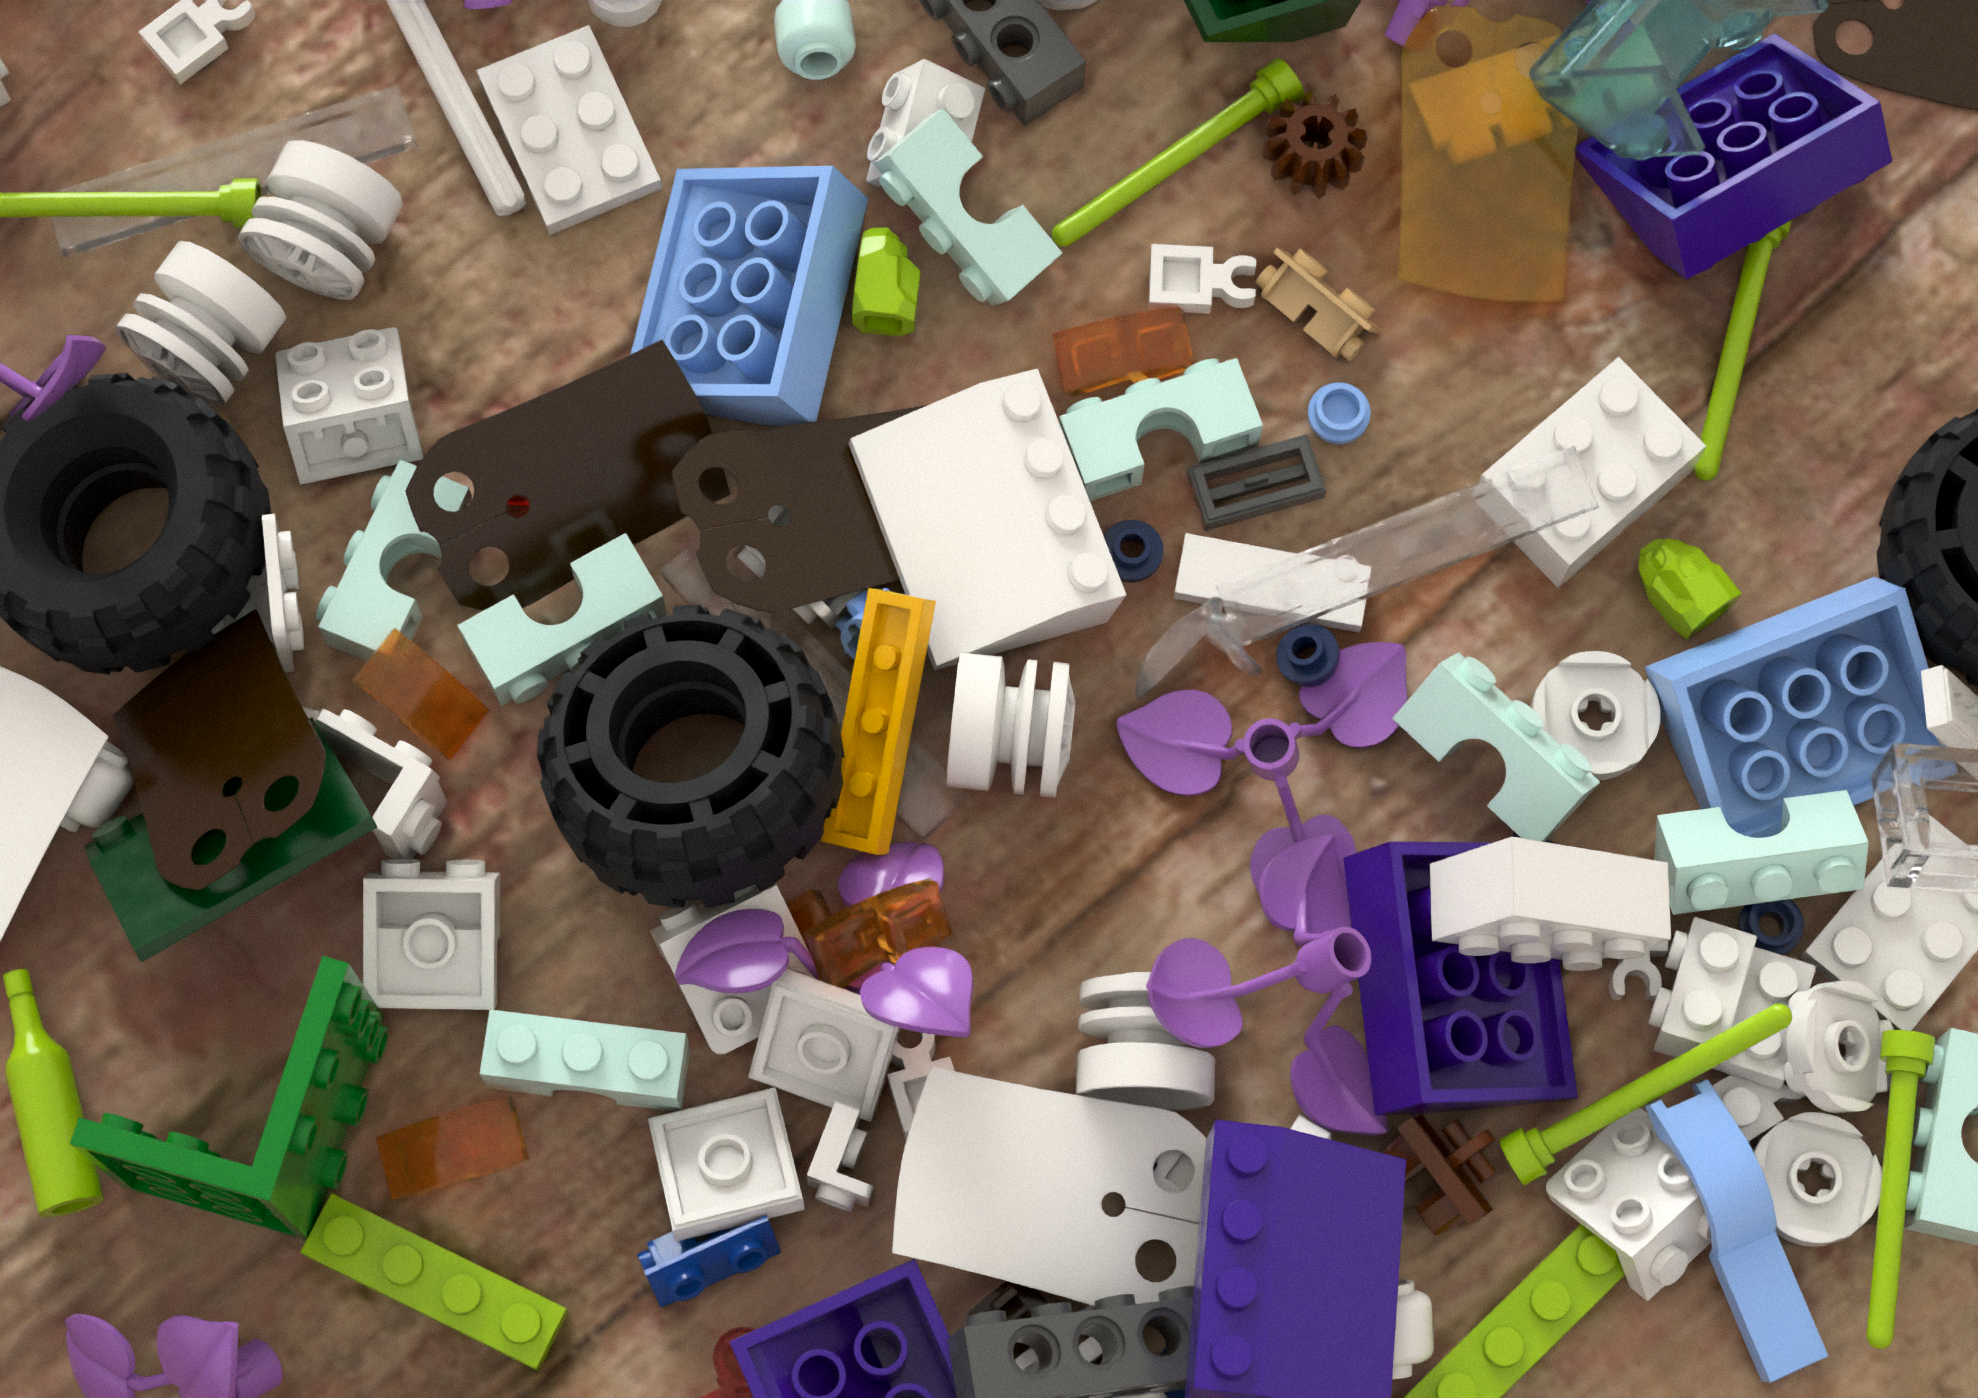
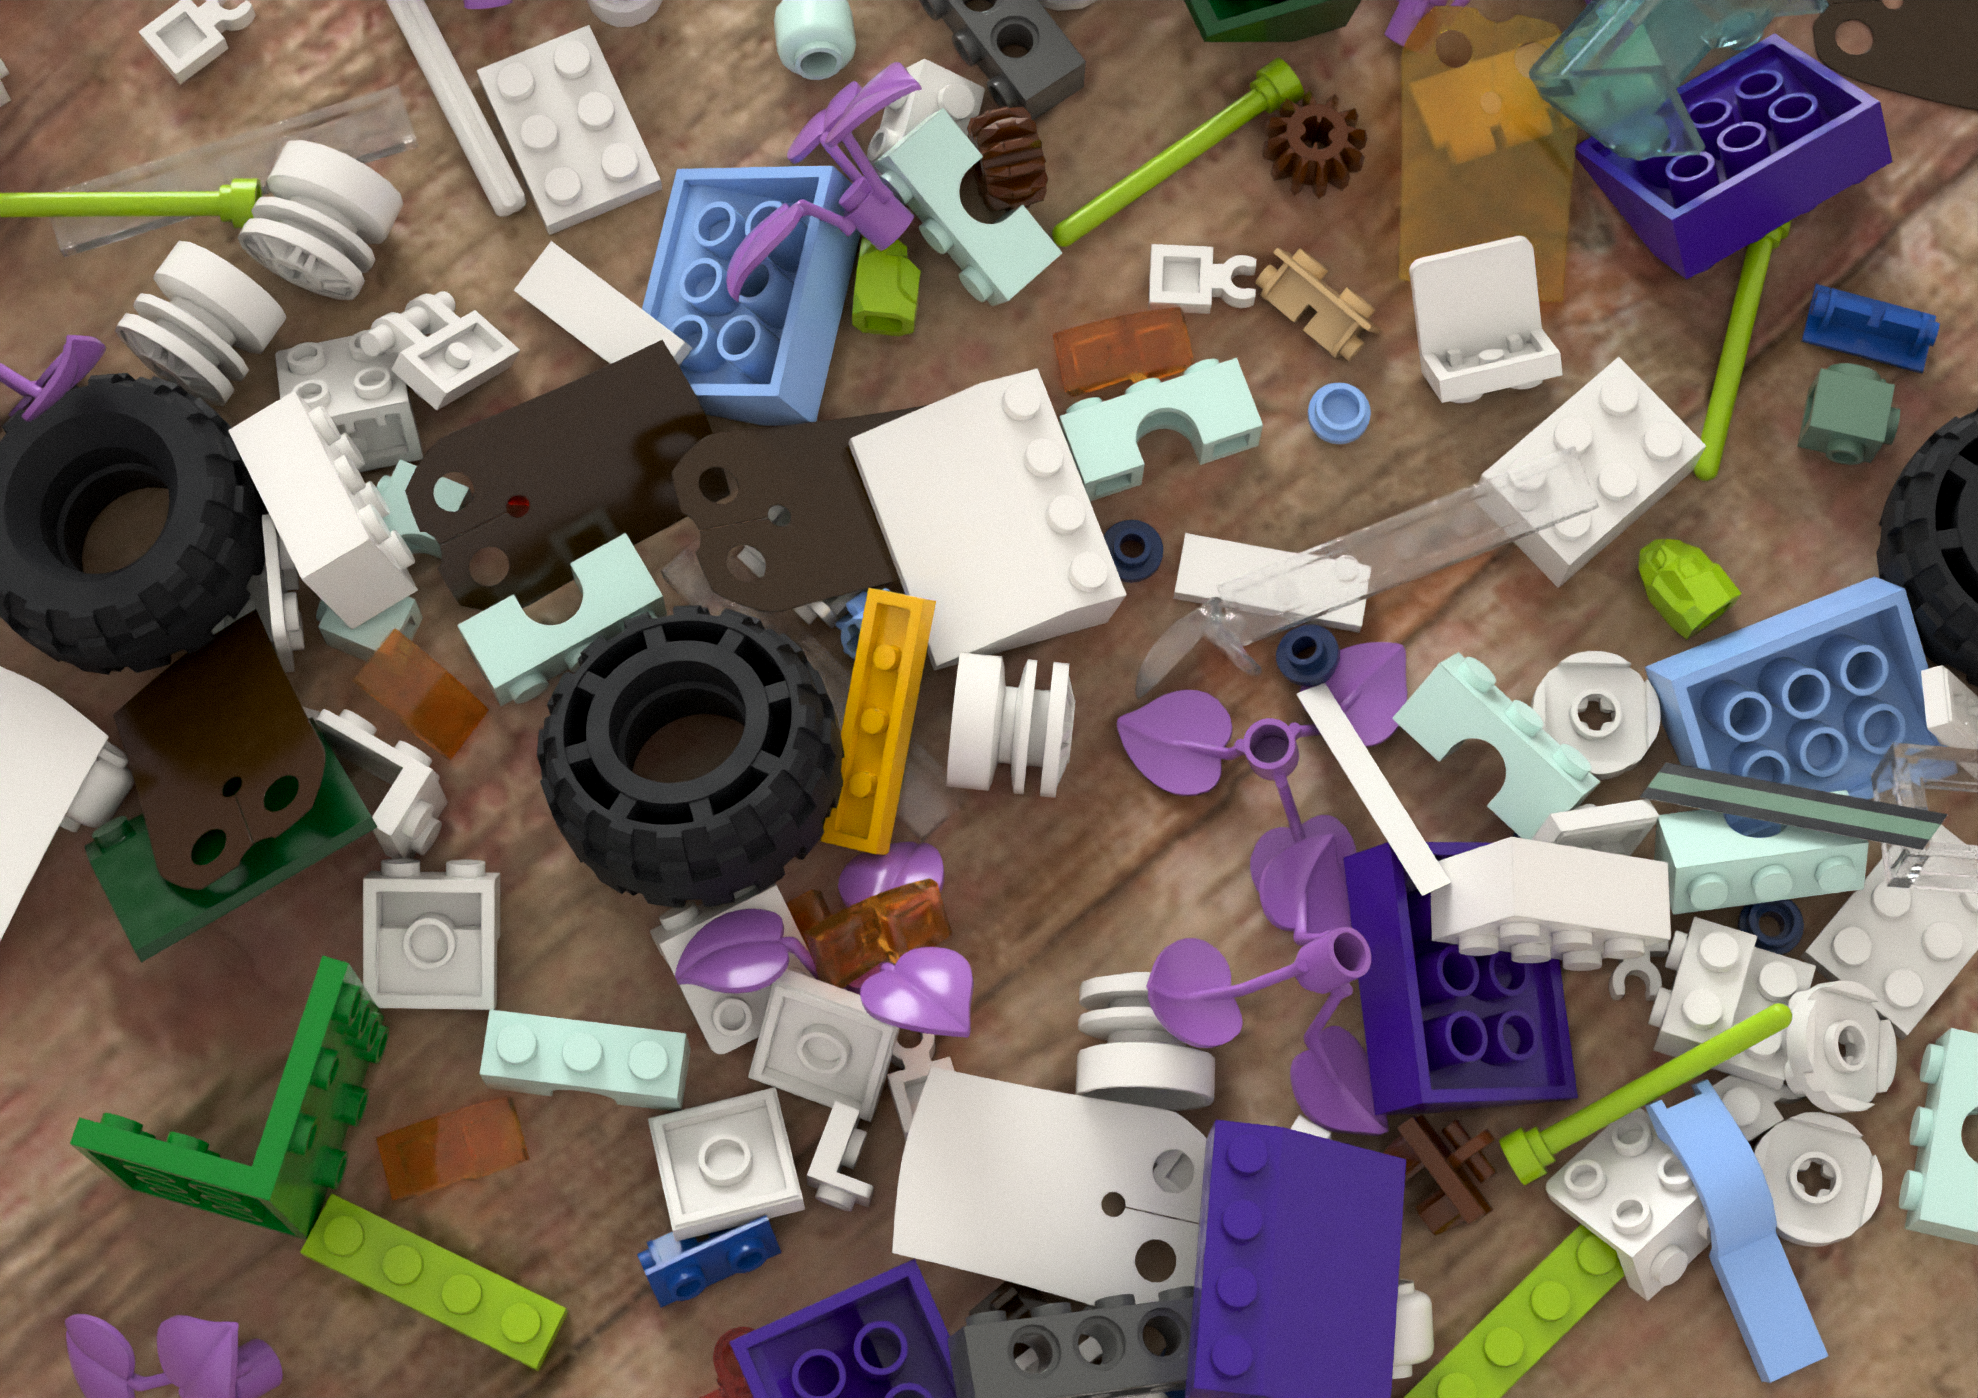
(46, 1109): lime piece -> none
(325, 508): none -> white brick
(448, 362): none -> white plate
(593, 308): none -> white tile
(867, 202): none -> medium lavender plant
(1012, 159): none -> reddish brown gear
(1260, 505): dark grey tile -> none
(1373, 789): none -> white sticker
(1481, 320): none -> white bracket
(1601, 828): none -> white plate
(1794, 806): none -> sticker
(1848, 414): none -> sand green brick
(1869, 328): none -> blue hinge
(1906, 1061): lime piece -> none

